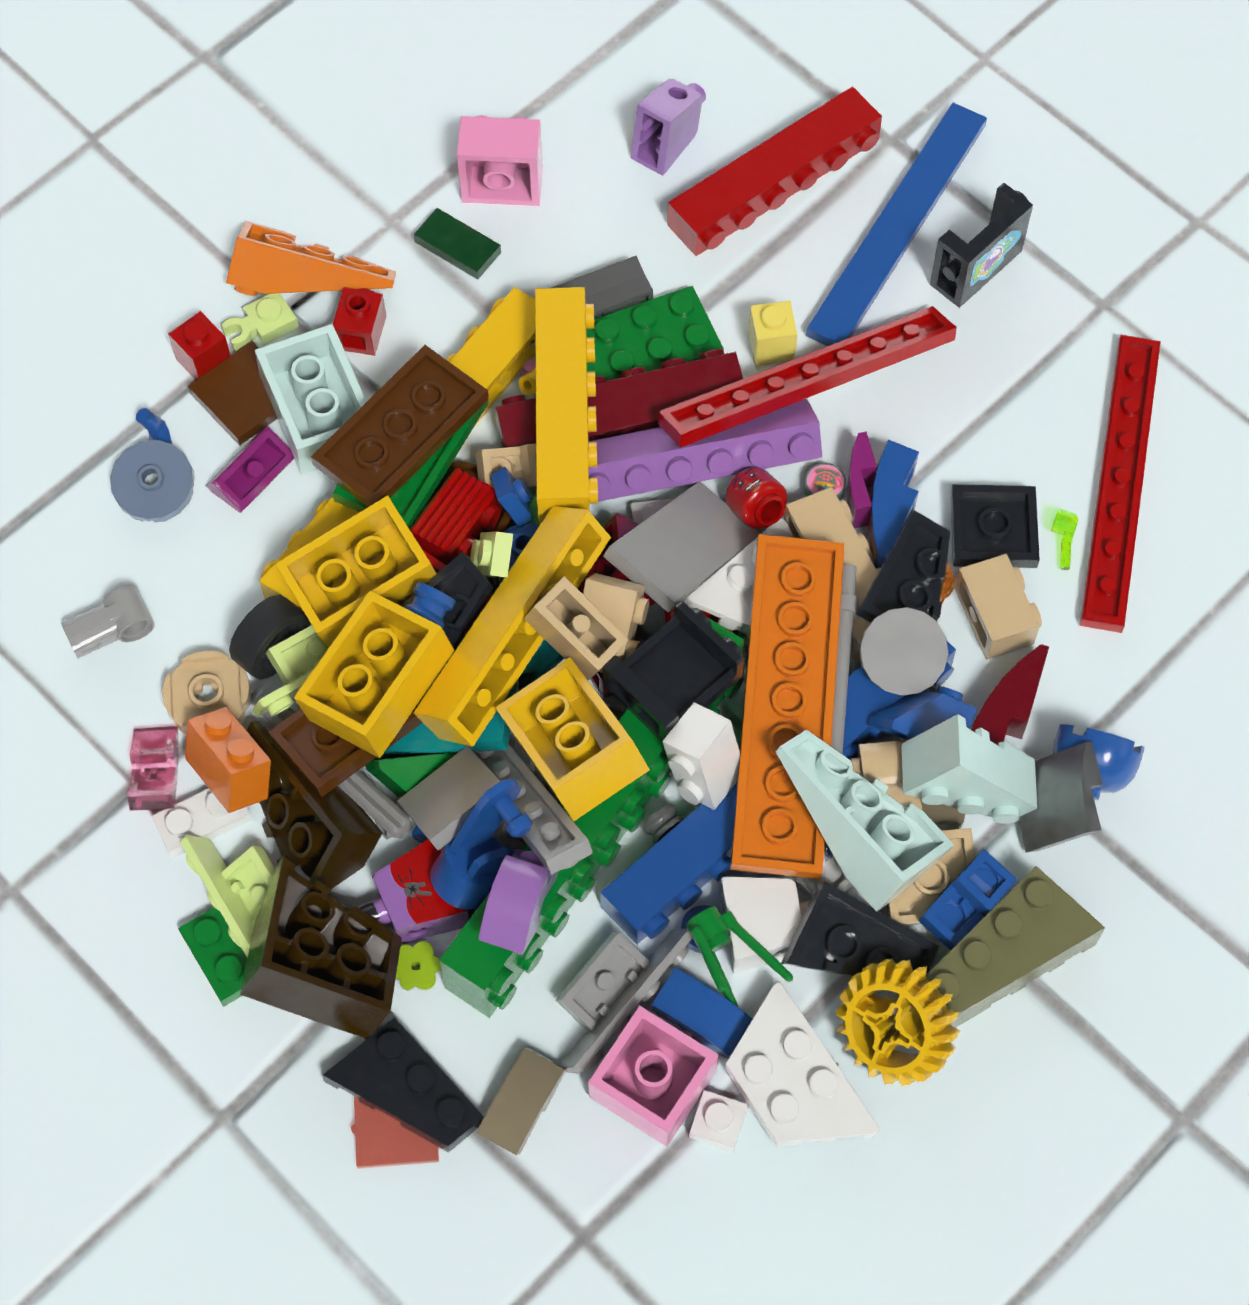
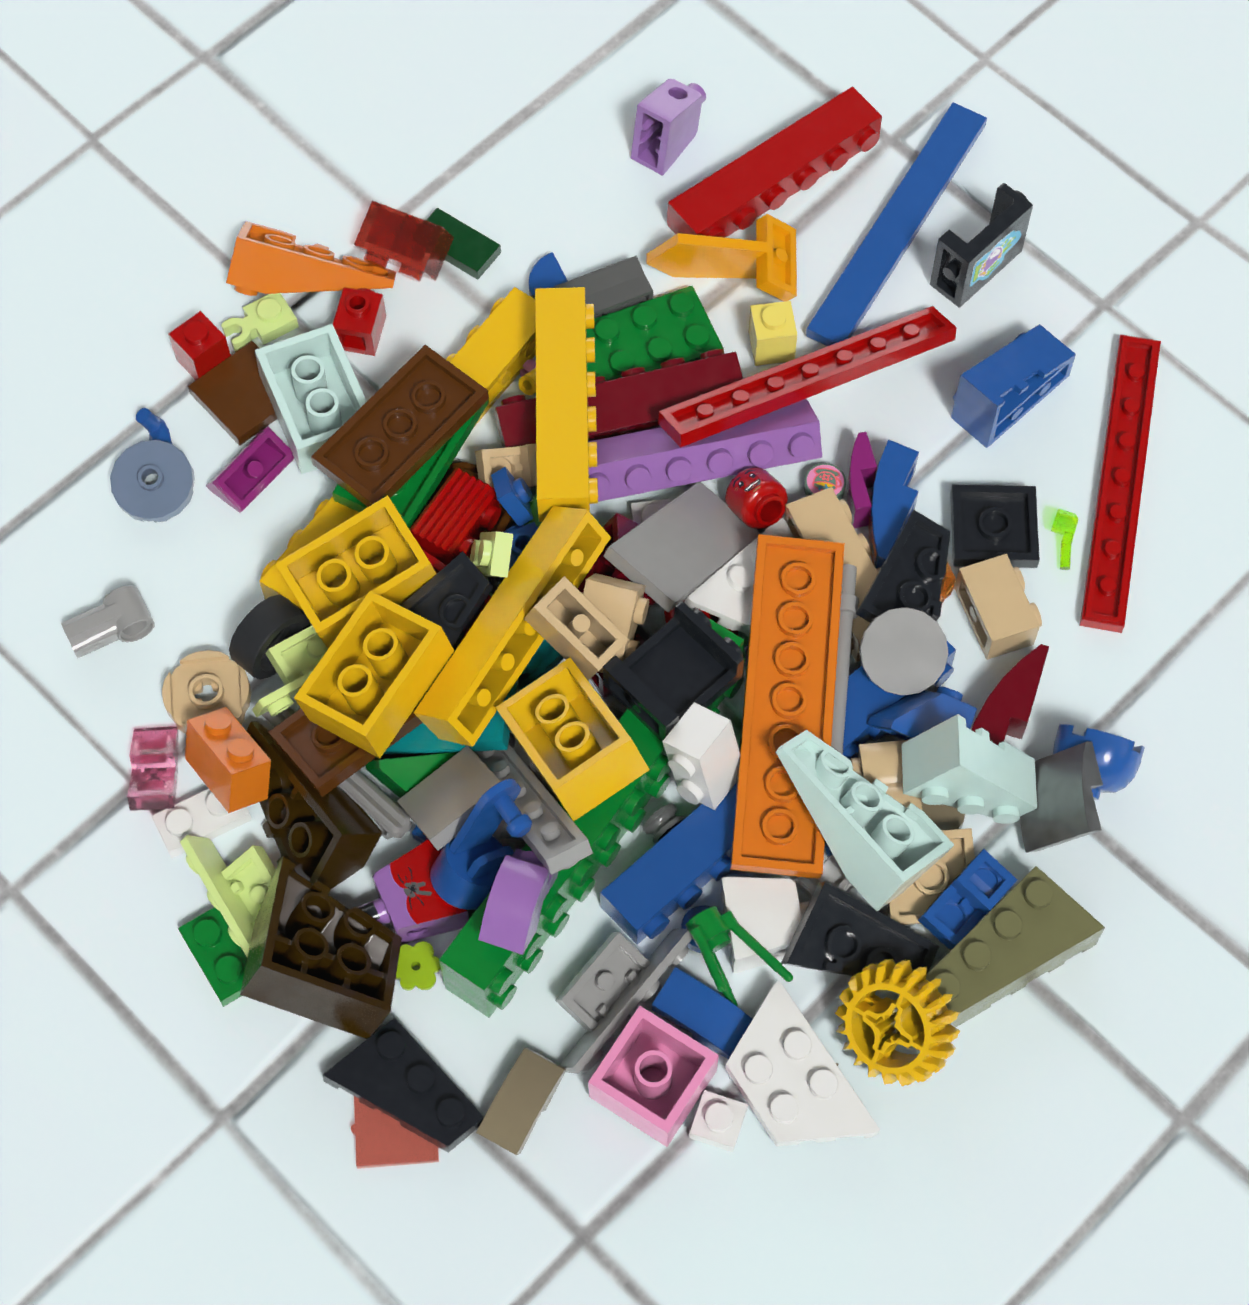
(403, 242): none -> clear red brick
(431, 603): blue wheel -> none
(500, 160): bright pink brick -> none
(546, 274): none -> blue tile
(767, 259): none -> light orange piece
(1010, 384): none -> blue wedge

